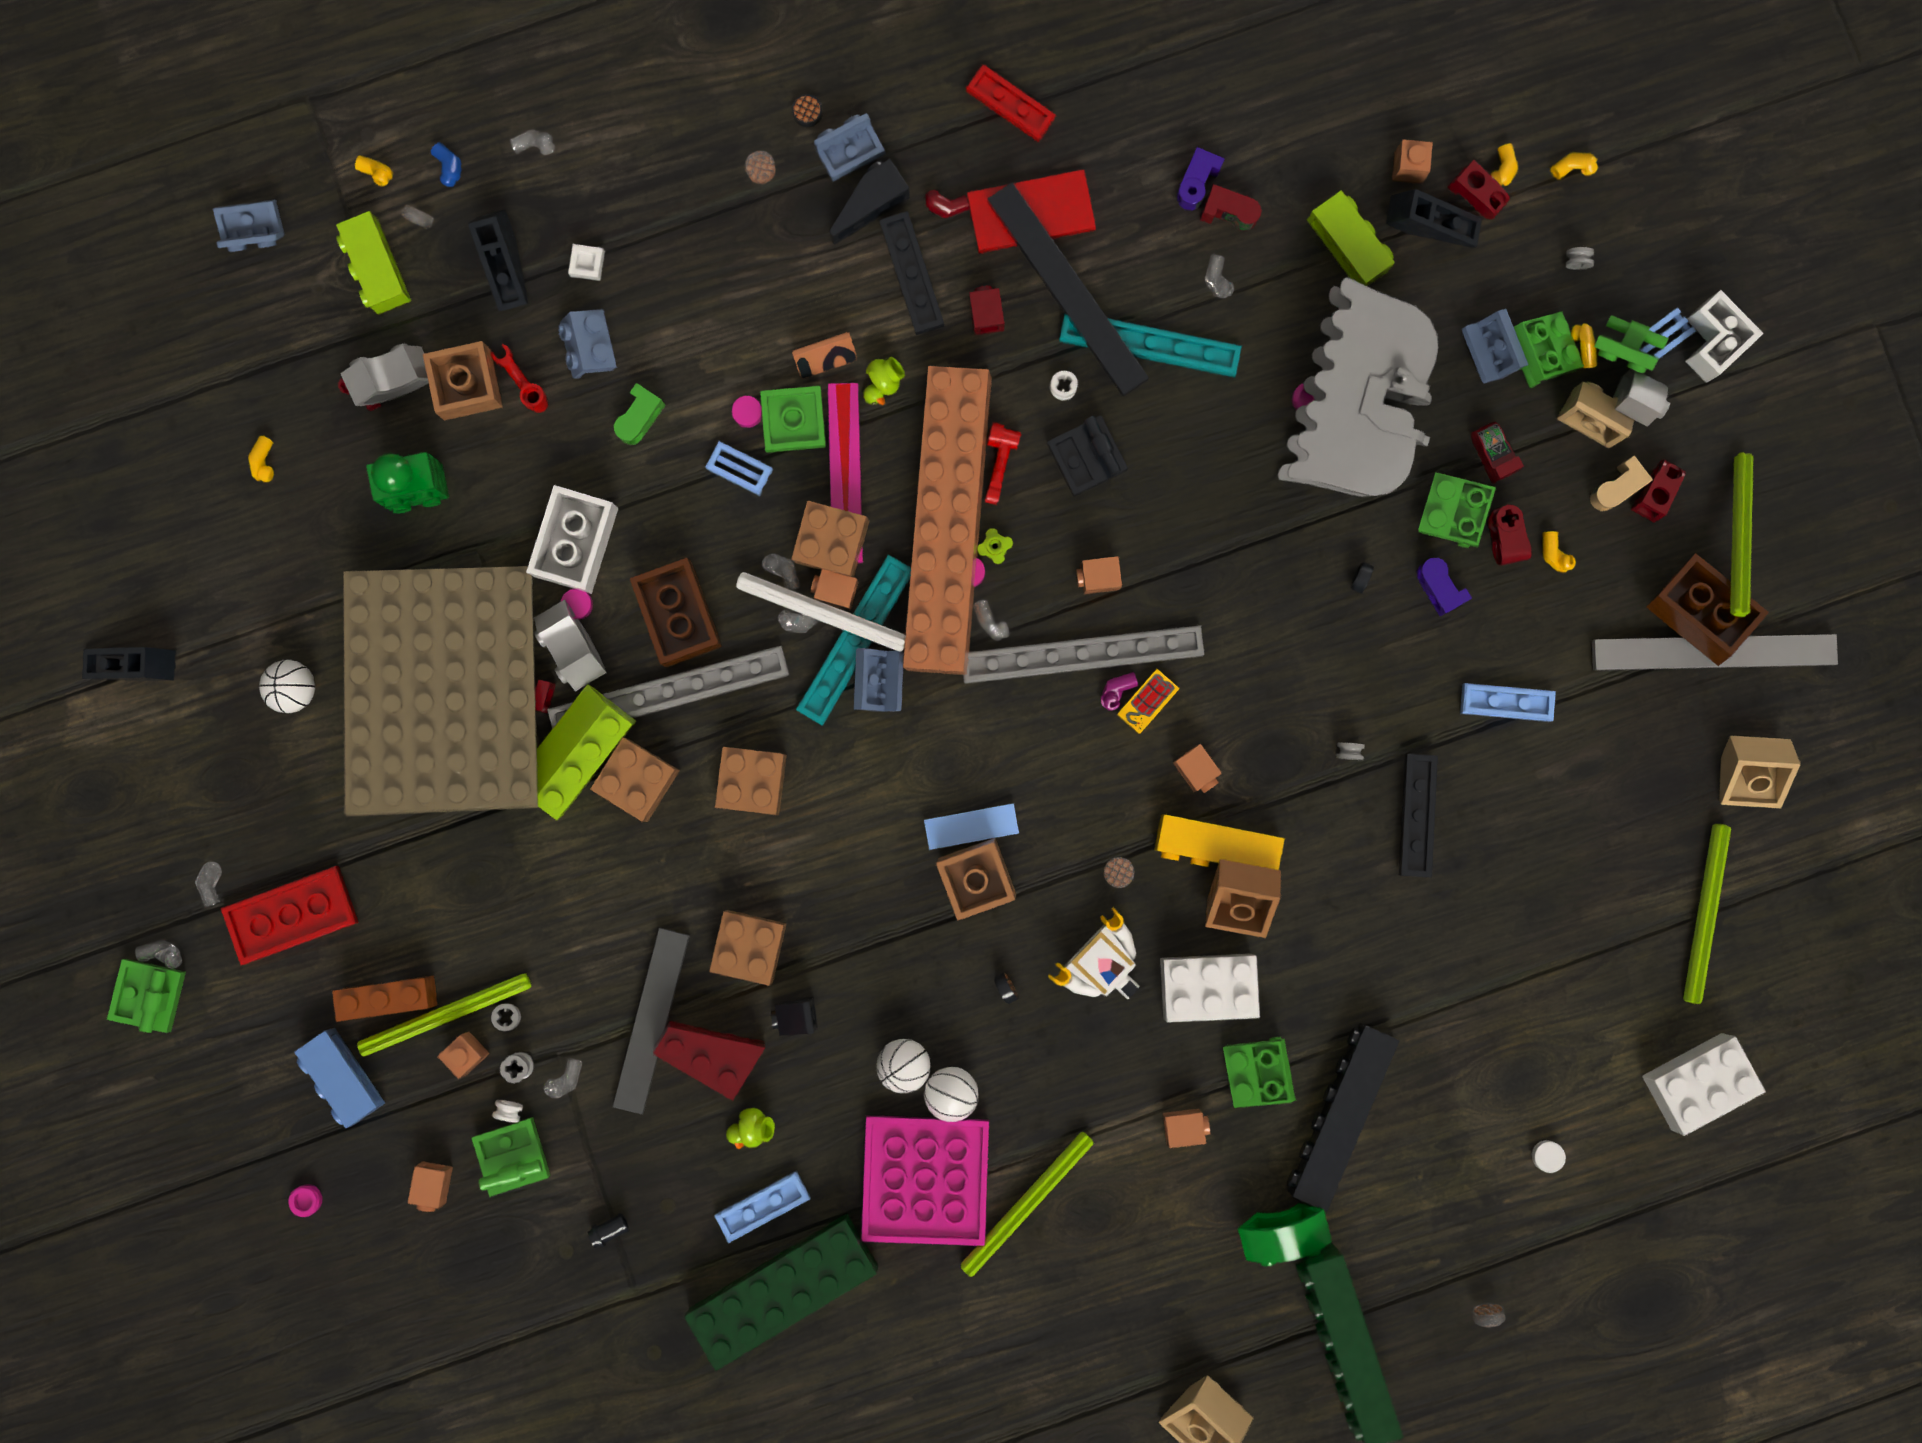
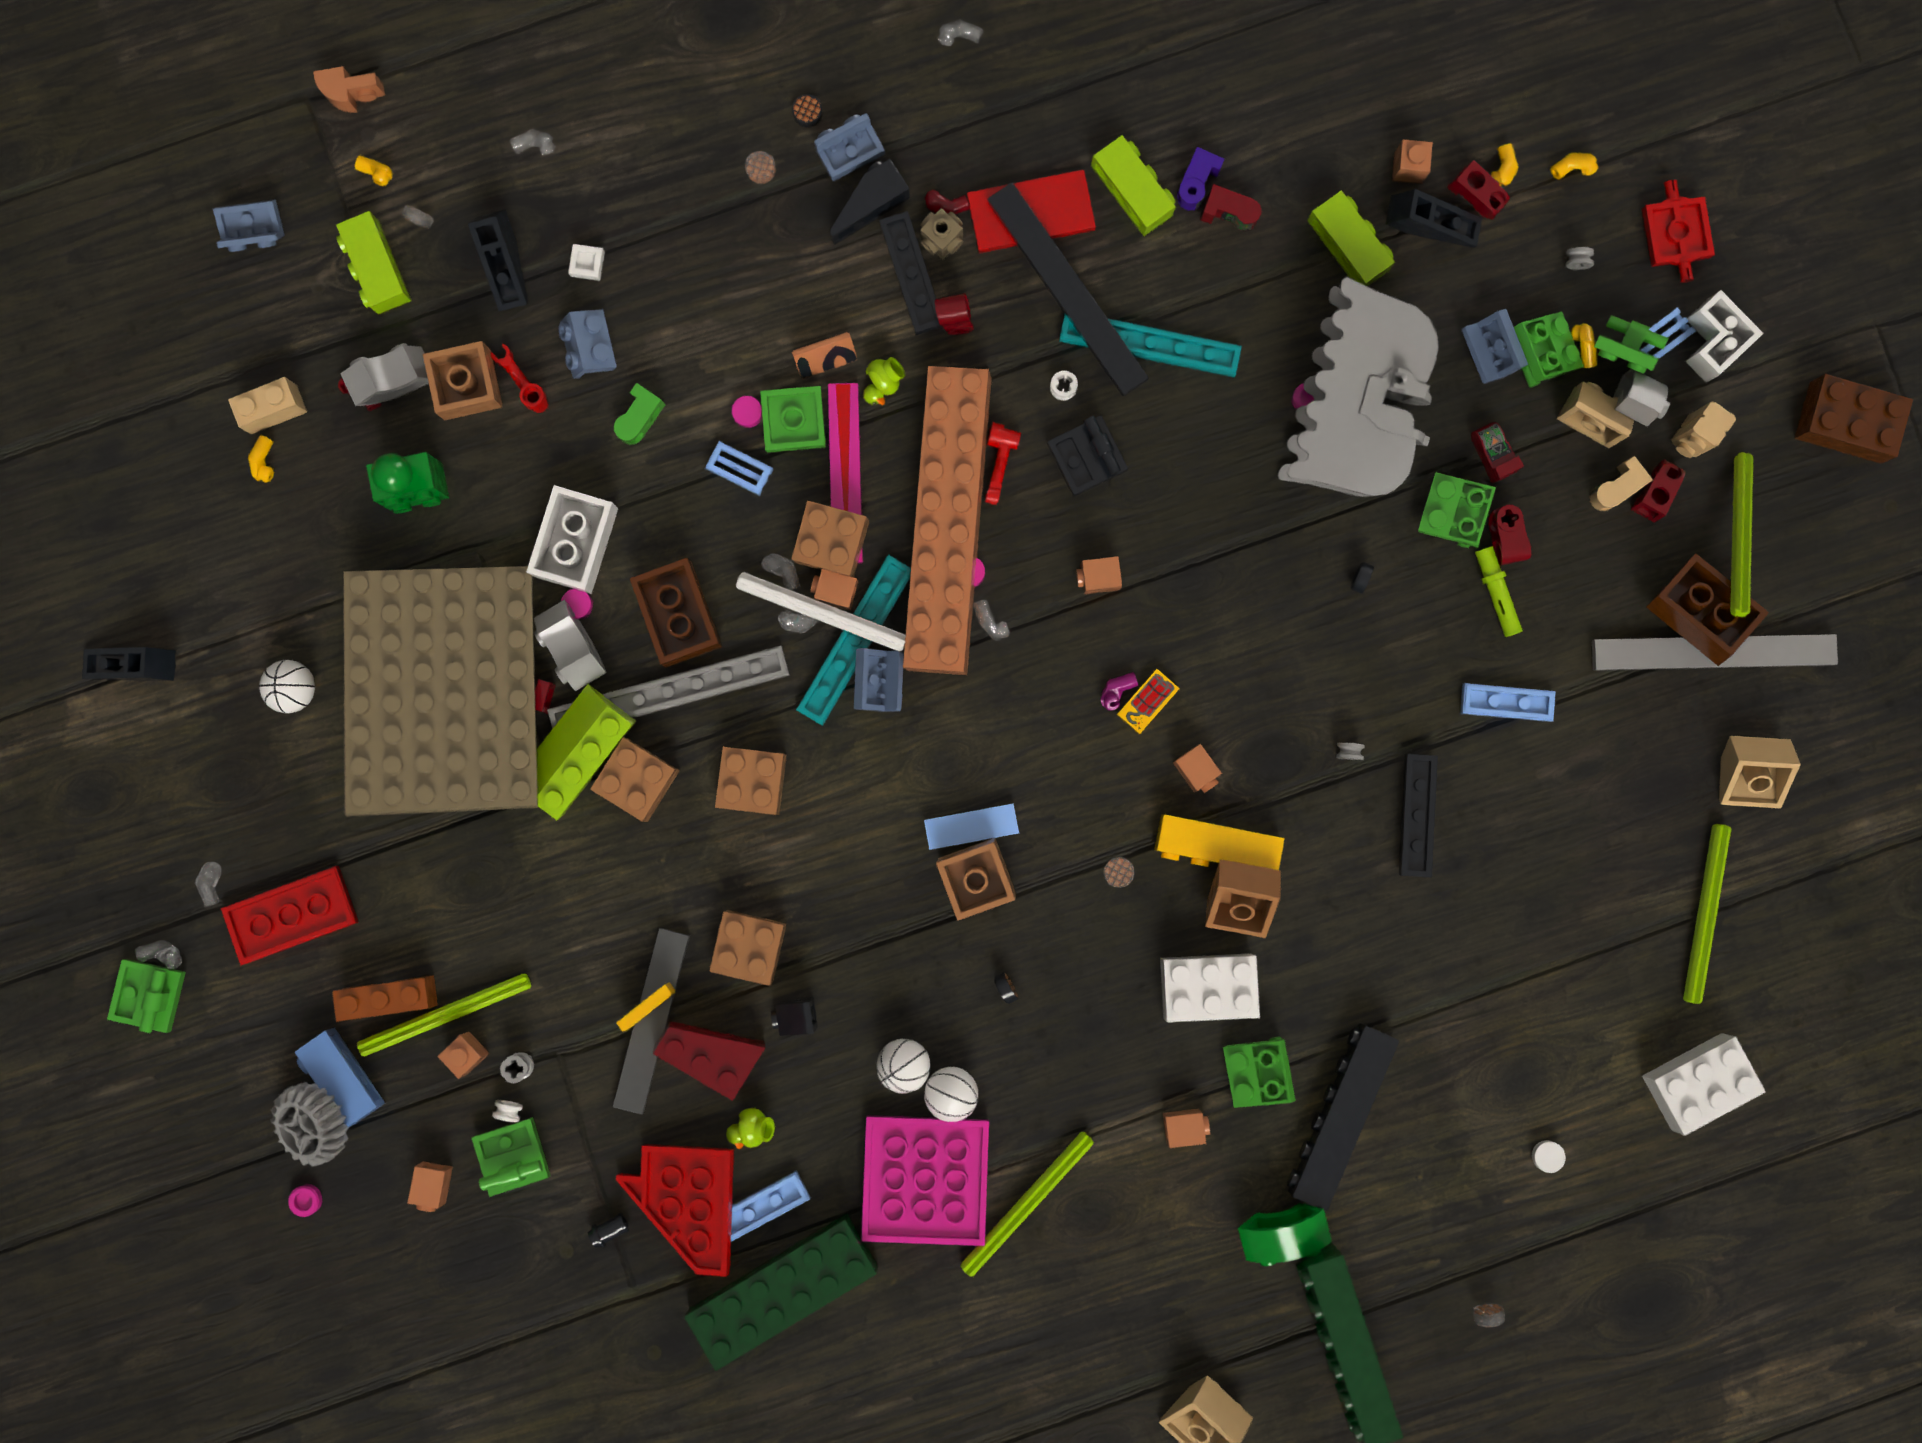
(267, 405): none -> tan brick
(309, 1124): none -> light grey gear
(344, 90): none -> nougat brick
(450, 164): blue arm -> none
(496, 1016): light grey bush -> none
(568, 1082): clear arm -> none
(646, 1007): none -> yellow tile
(688, 1201): none -> red wing
(941, 243): none -> dark tan brick
(954, 314): none -> dark red piece
(959, 28): none -> clear arm
(986, 310): dark red brick -> none
(1003, 543): lime plate -> none
(1010, 103): red tile -> none
(1084, 654): light grey tile -> none
(1102, 962): white torso -> none
(1133, 185): none -> lime brick
(1215, 280): clear arm -> none
(1439, 587): dark purple leg -> none
(1498, 591): none -> lime pin
(1555, 557): yellow arm -> none
(1678, 231): none -> red plate
(1703, 430): none -> tan brick
(1853, 418): none -> reddish brown brick

